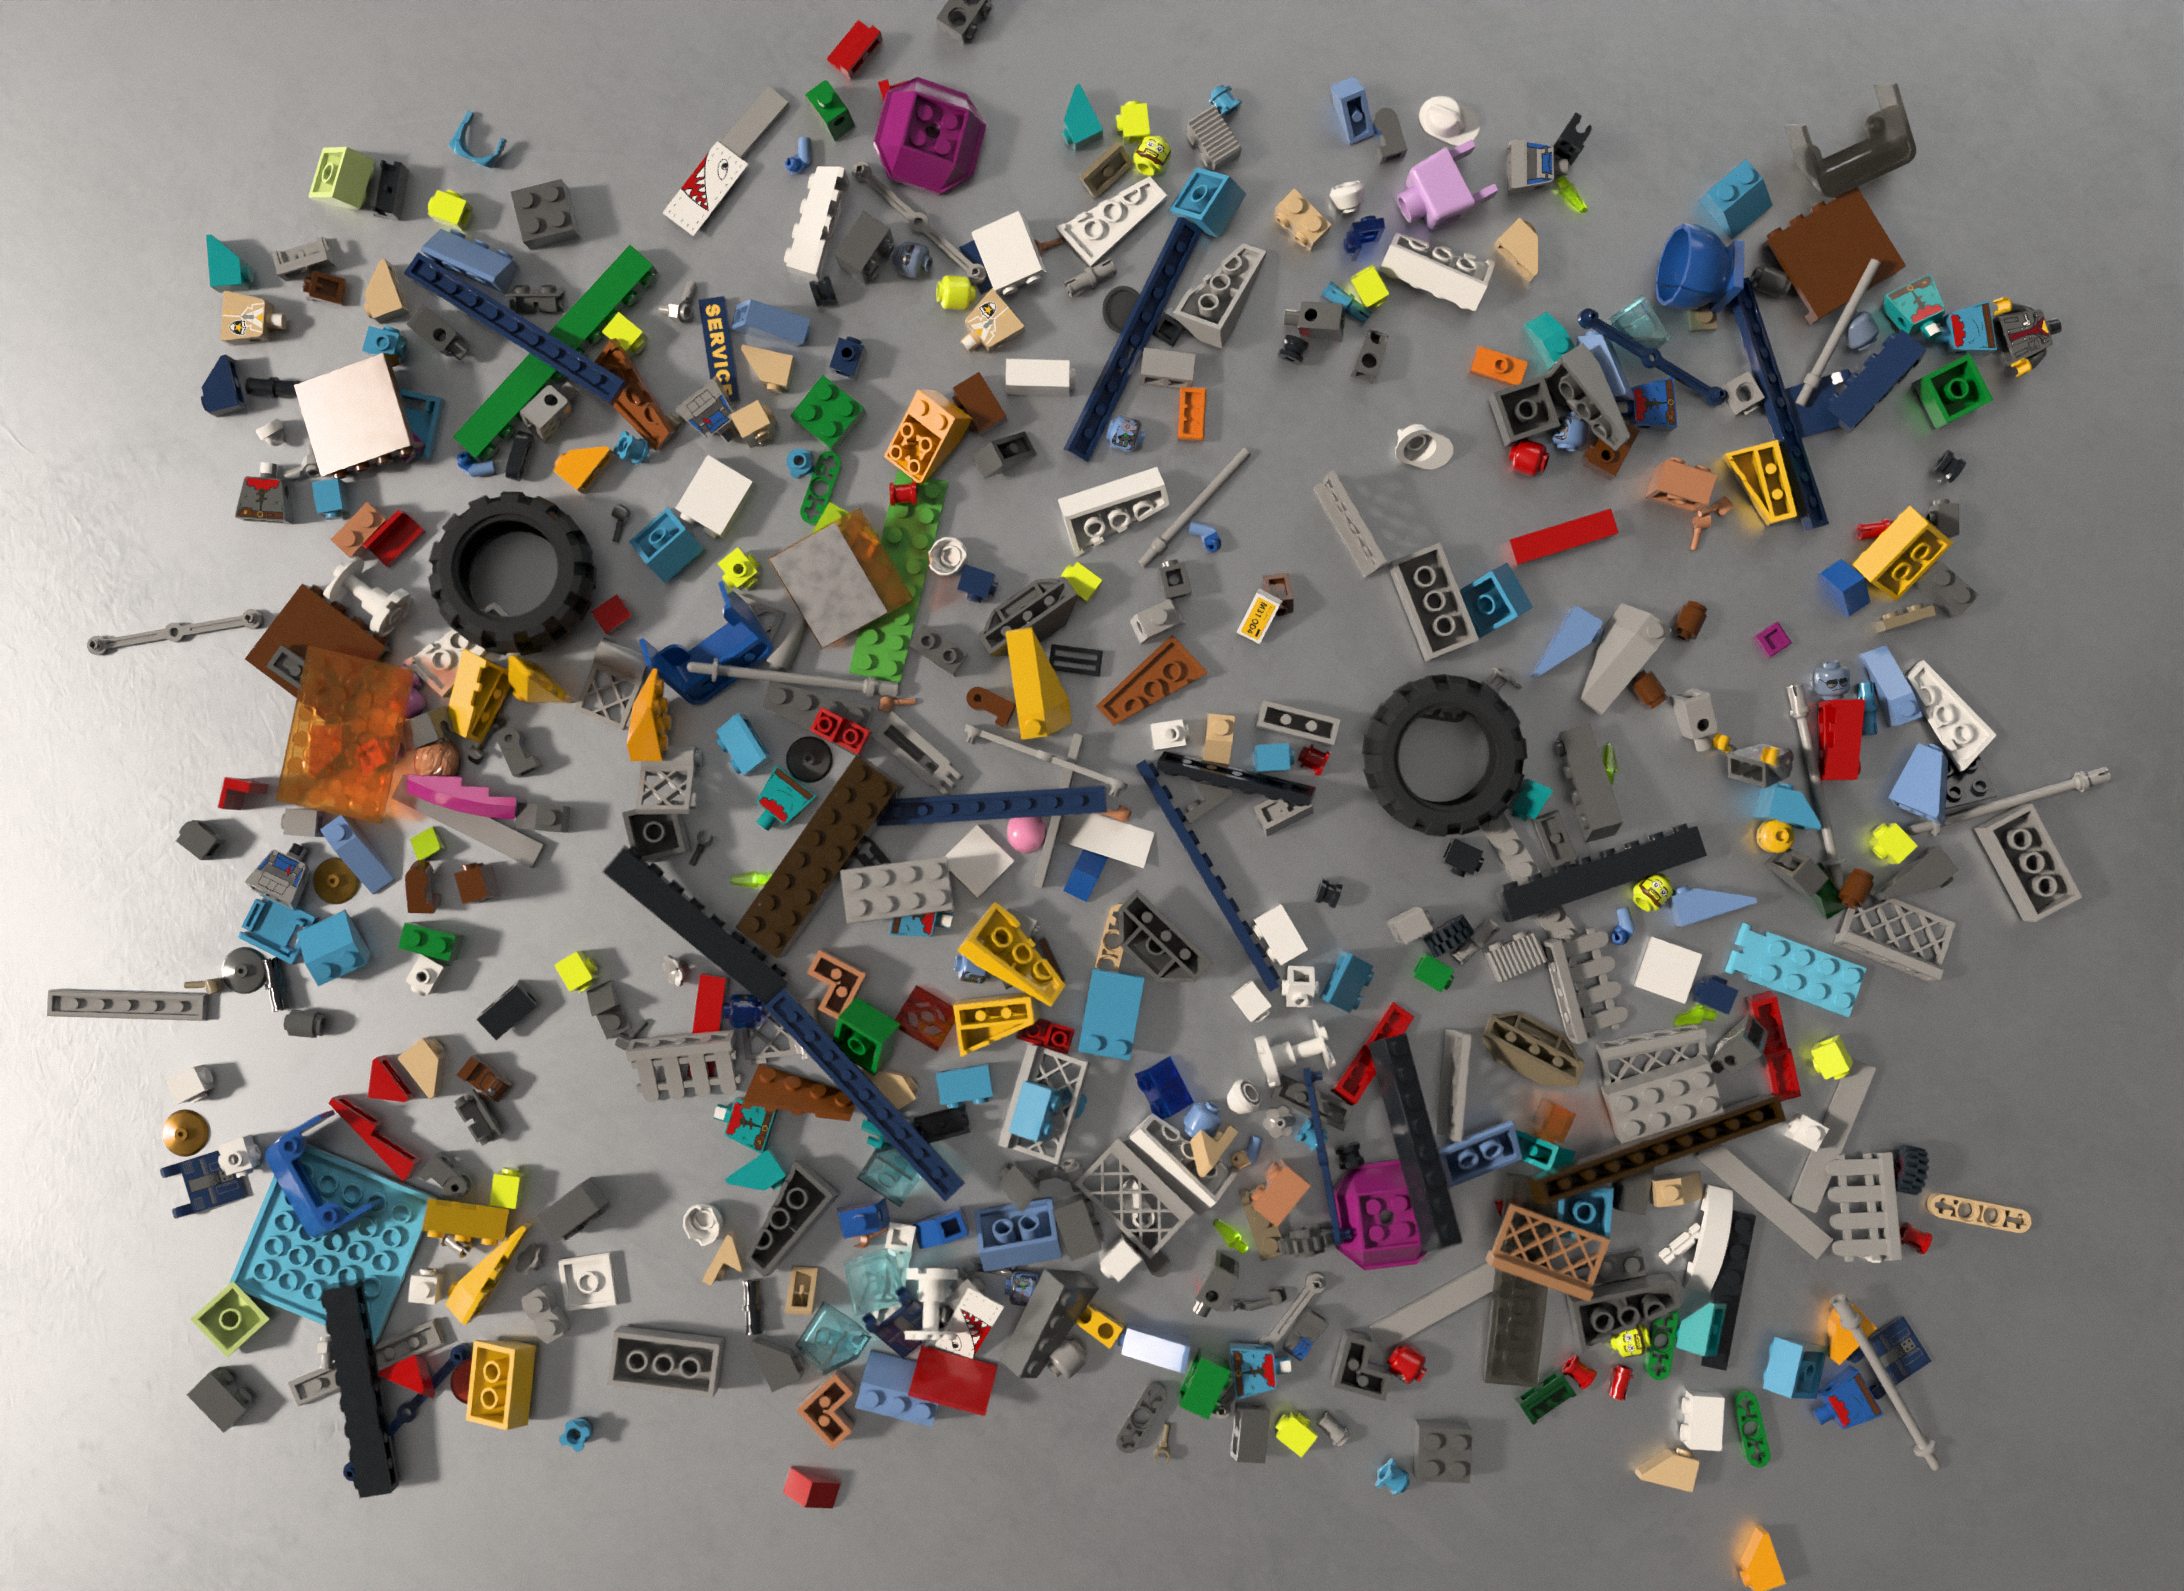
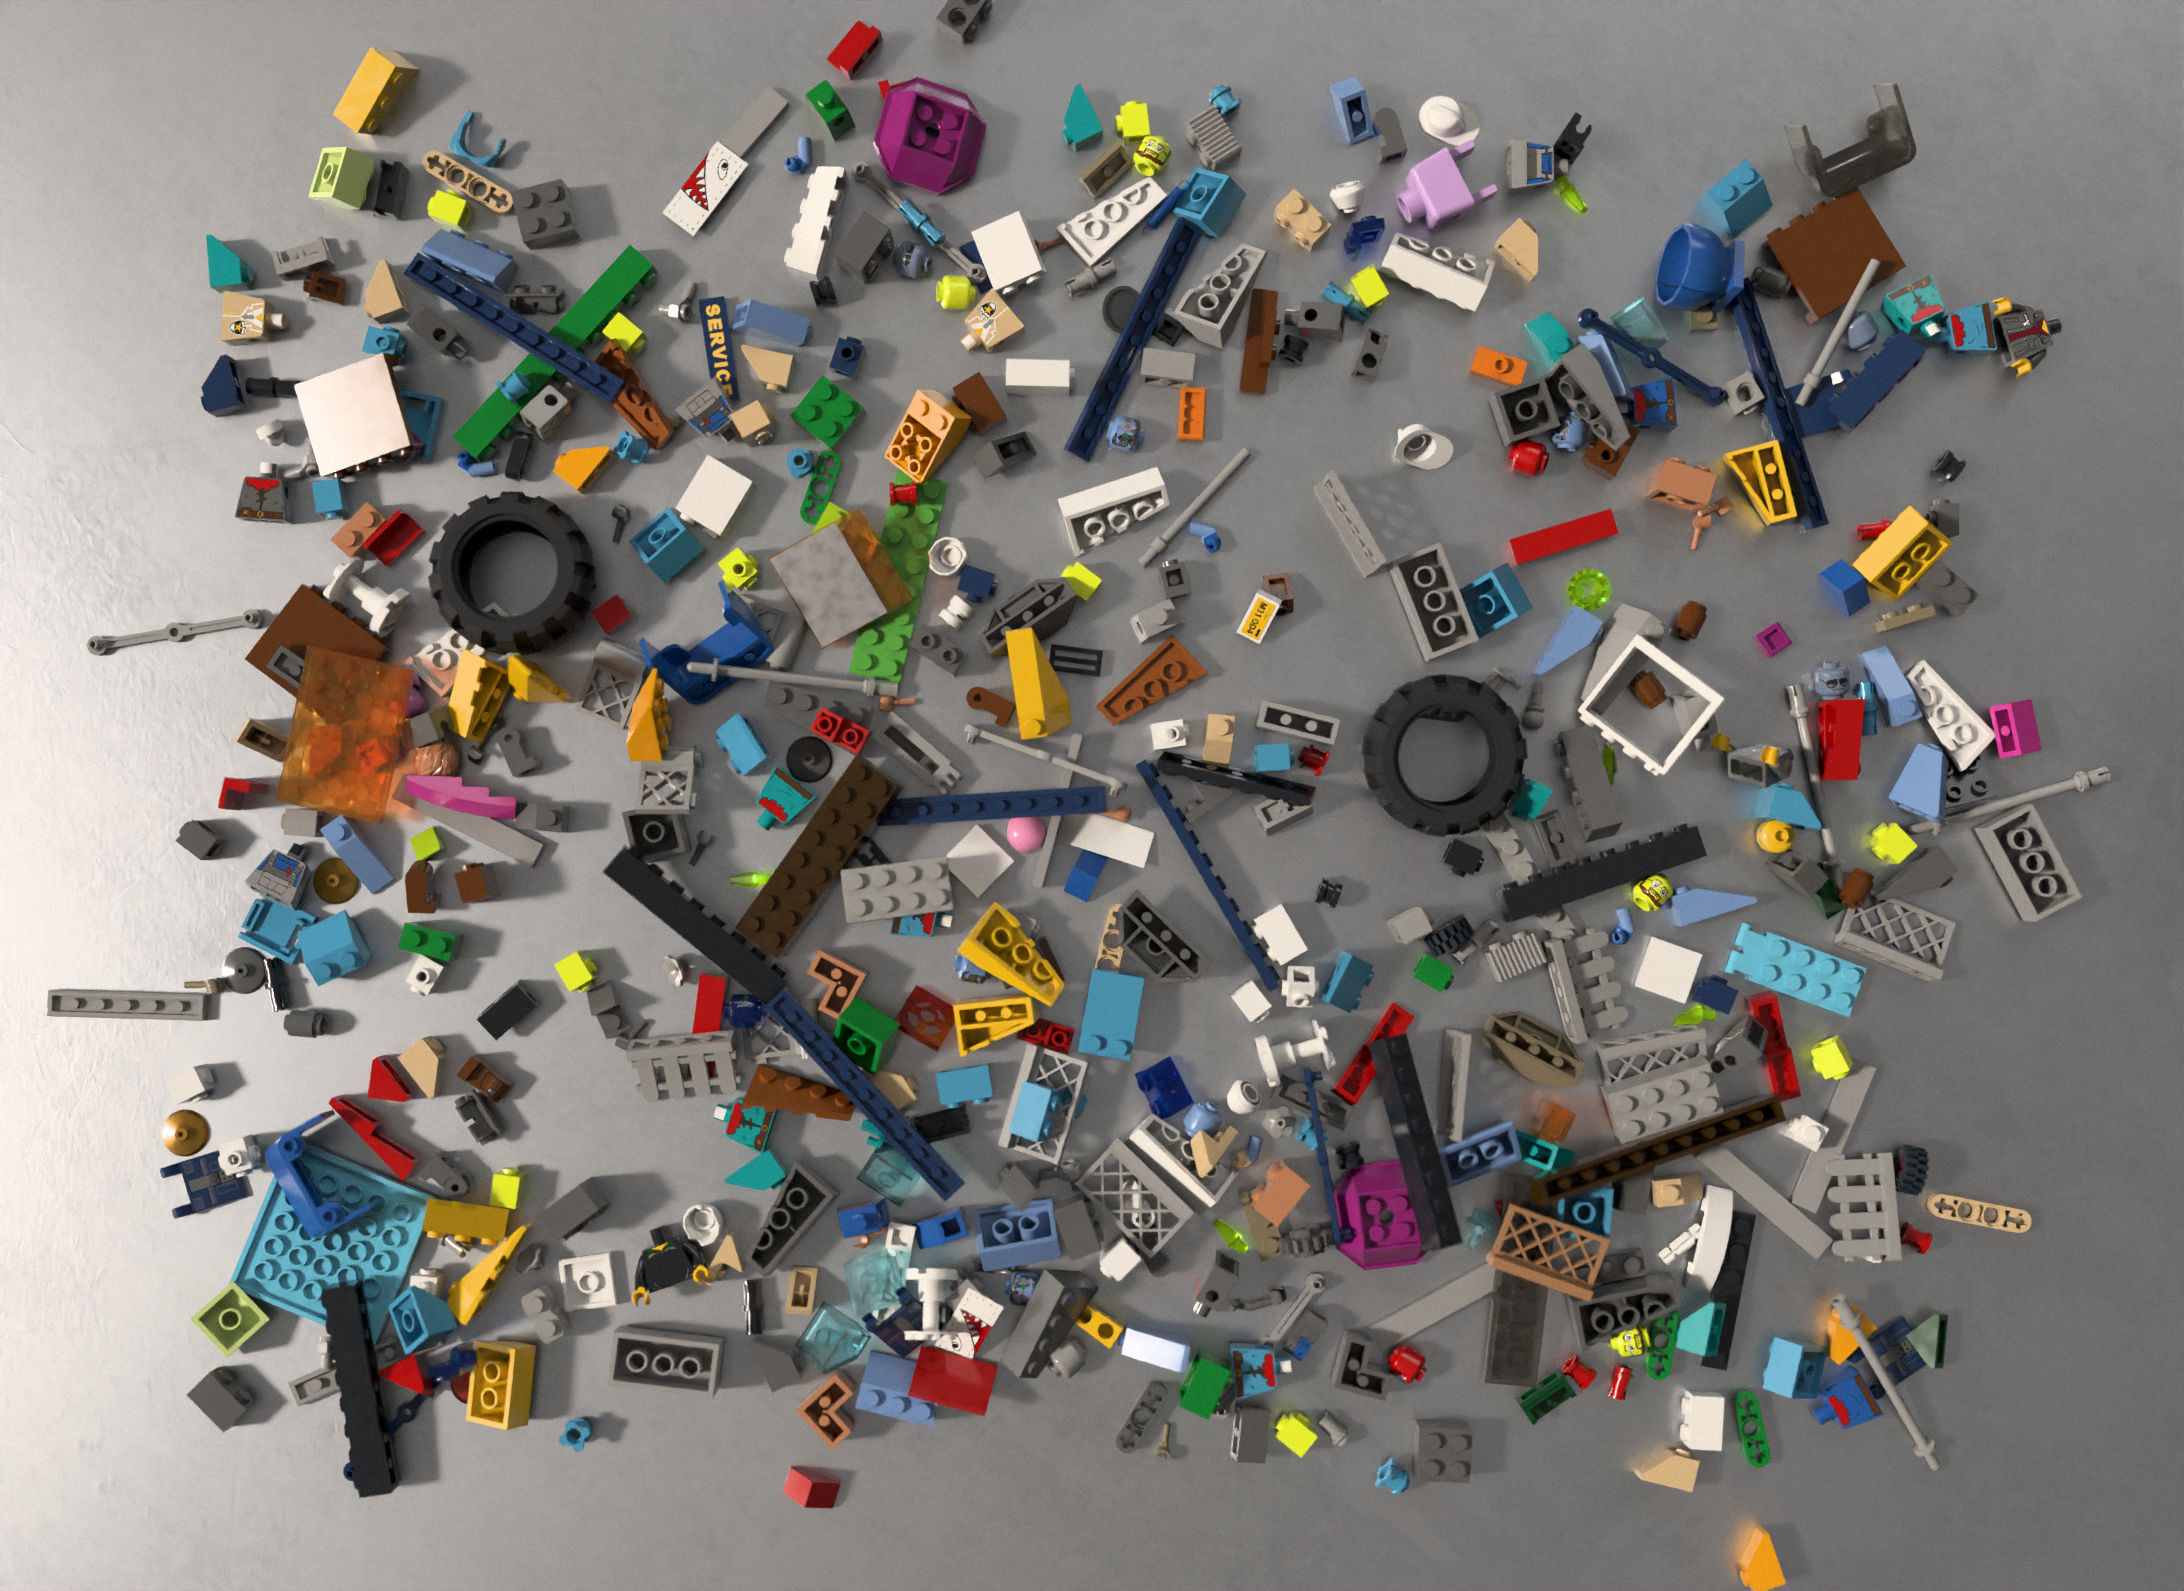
(263, 739): none -> tan slope
(374, 89): none -> yellow wedge
(421, 1319): none -> dark azure slope
(464, 1361): none -> clear blue bracket
(468, 184): none -> tan beam
(515, 387): none -> dark azure brick
(667, 1264): none -> black torso
(921, 223): none -> dark azure pin
(956, 613): none -> white wheel
(1165, 207): none -> blue piece
(1259, 341): none -> reddish brown bracket
(1480, 1223): none -> clear light blue piece
(1533, 718): none -> light grey bar
(1600, 587): none -> clear neon green gear
(1613, 734): none -> white window
(1930, 1340): none -> slope
(1952, 391): green brick -> none
(2015, 728): none -> dark pink brick

